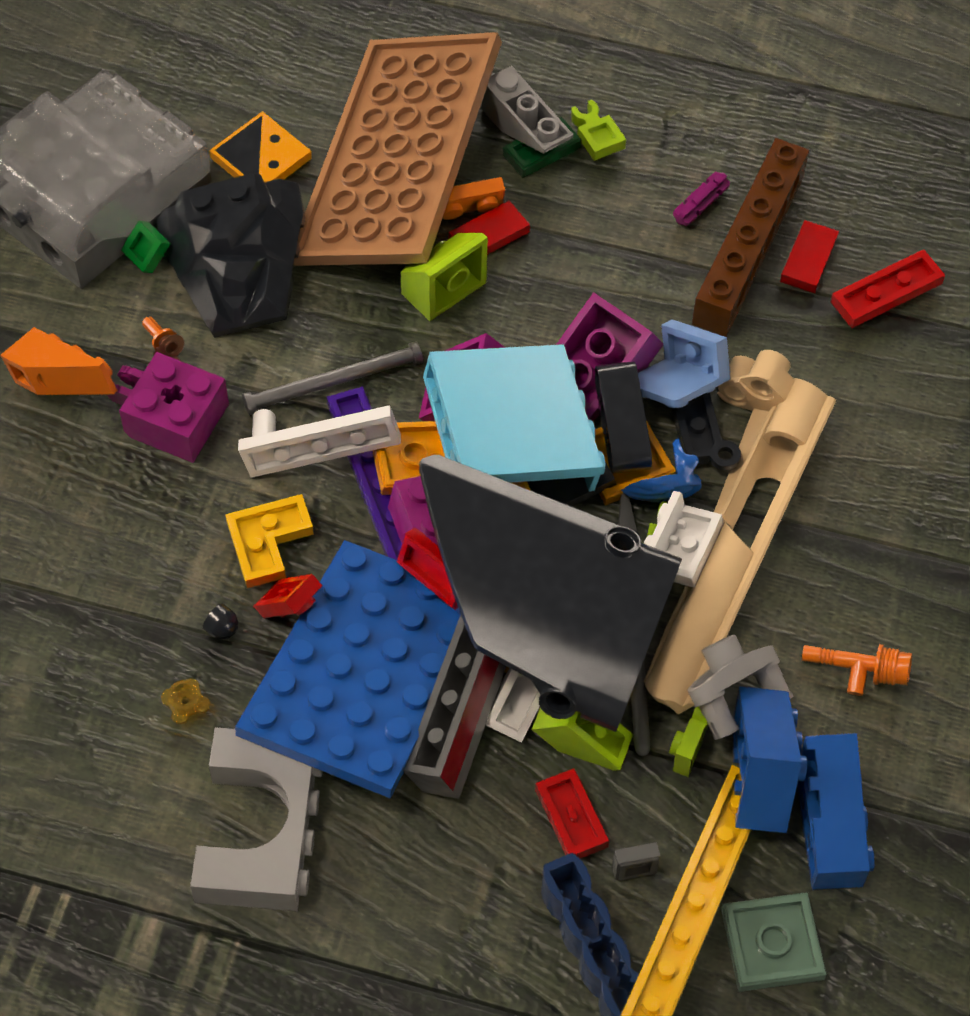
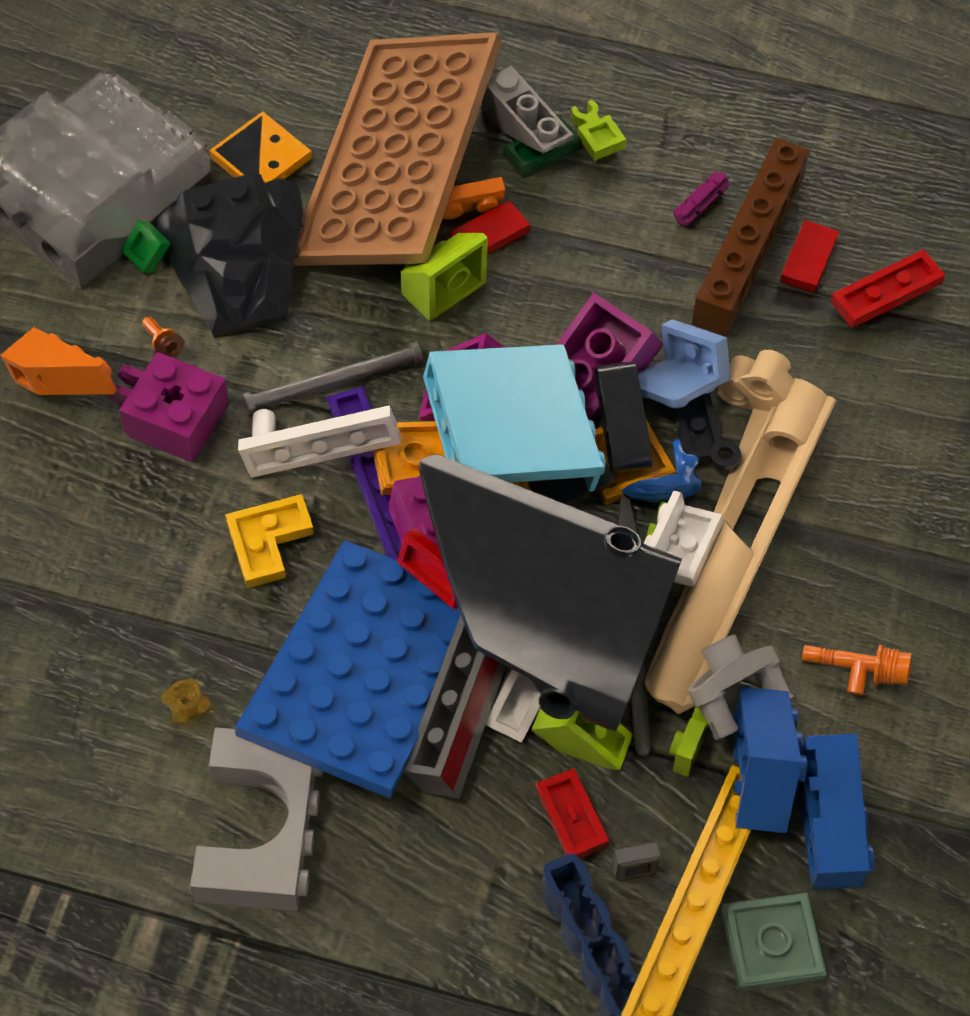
(221, 622): black hinge -> none
(289, 596): red plate -> none

